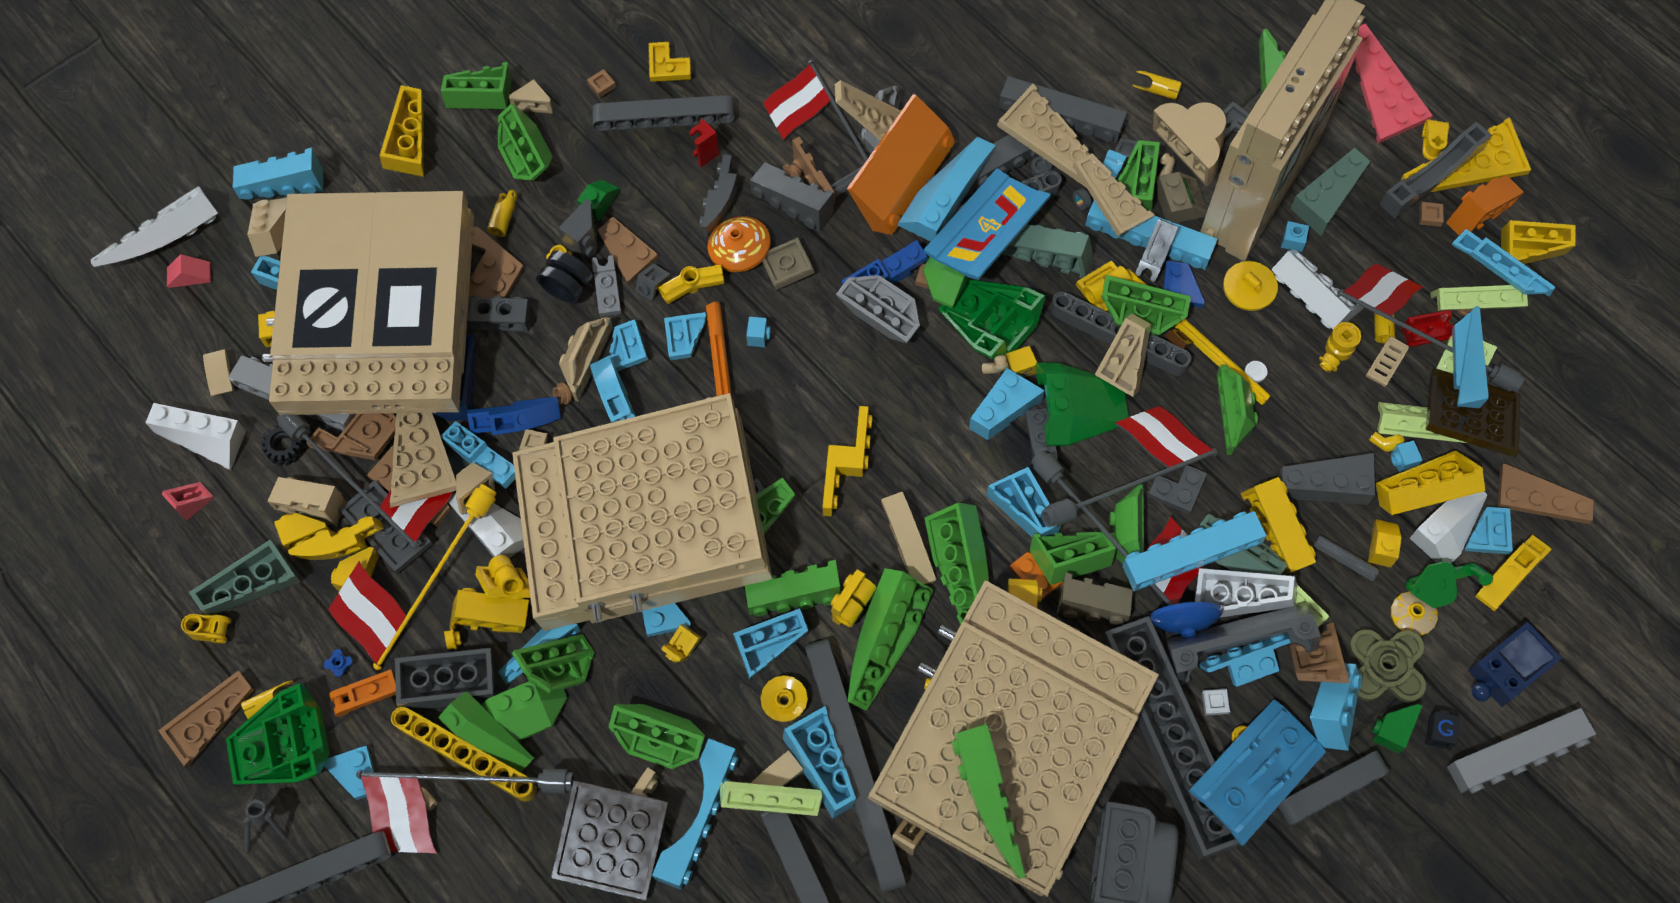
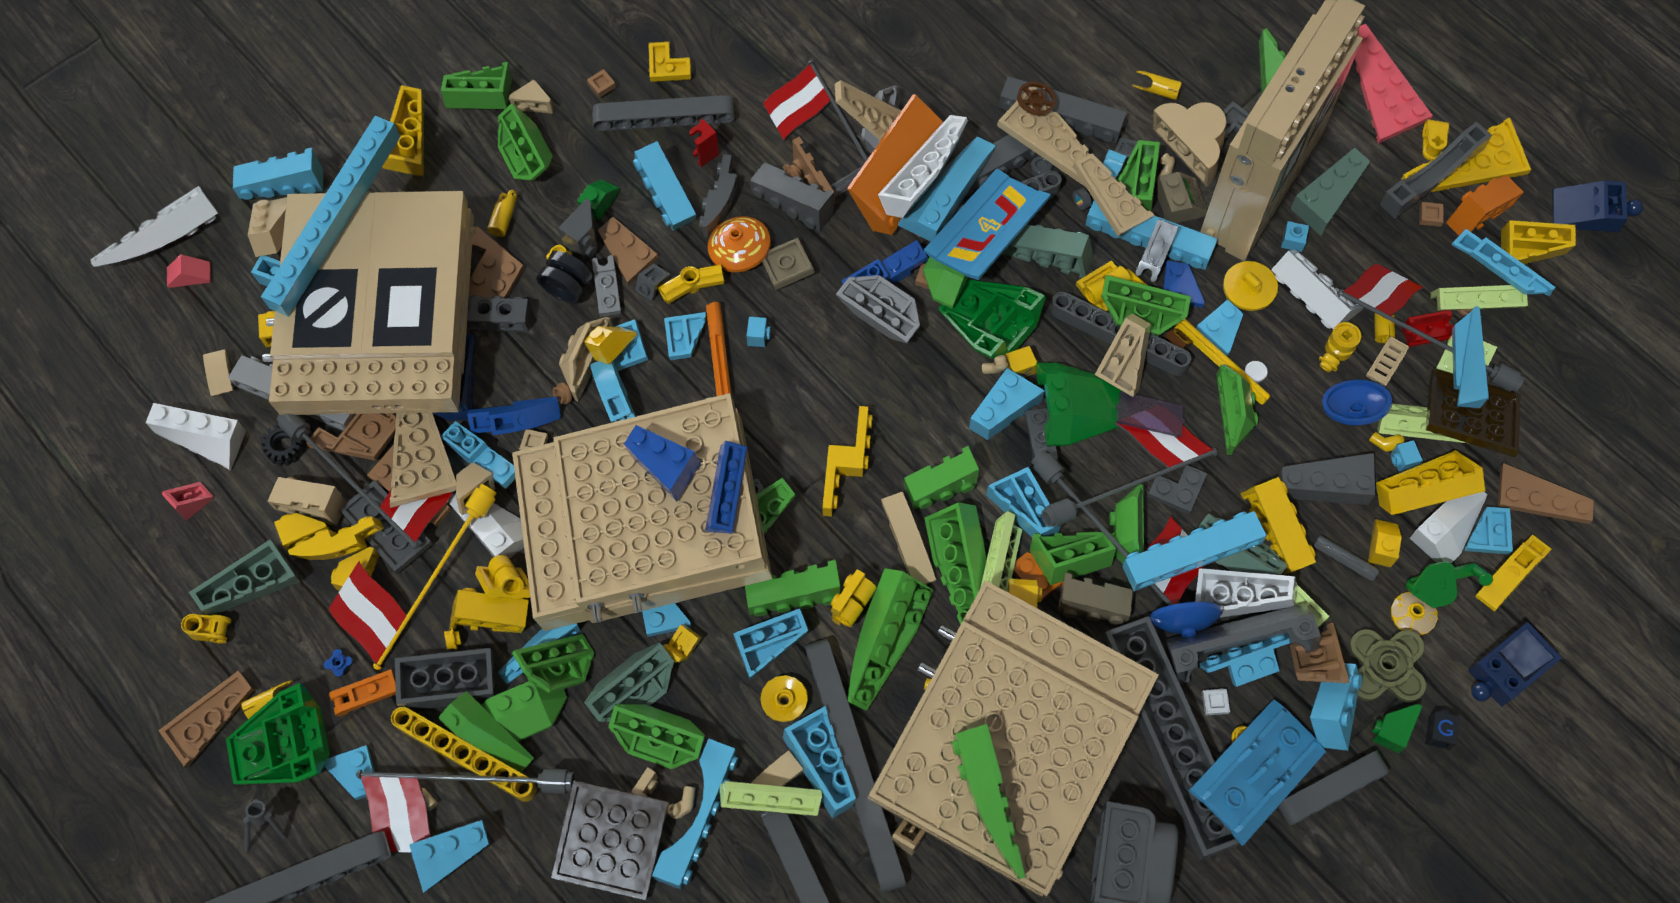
(331, 216): none -> medium azure brick
(445, 852): none -> medium azure wedge
(607, 342): none -> yellow slope
(636, 681): none -> sand green wedge
(663, 186): none -> medium azure wedge
(663, 459): none -> blue wedge
(684, 806): none -> tan arm
(726, 488): none -> blue slope
(922, 168): none -> white wedge
(942, 481): none -> bright green wedge
(998, 550): none -> yellowish green fence
(1036, 98): none -> reddish brown wheel
(1150, 414): none -> piece
(1222, 326): none -> medium azure wing
(1357, 402): none -> blue dish
(1522, 750): light grey brick -> none
(1588, 206): none -> dark blue slope

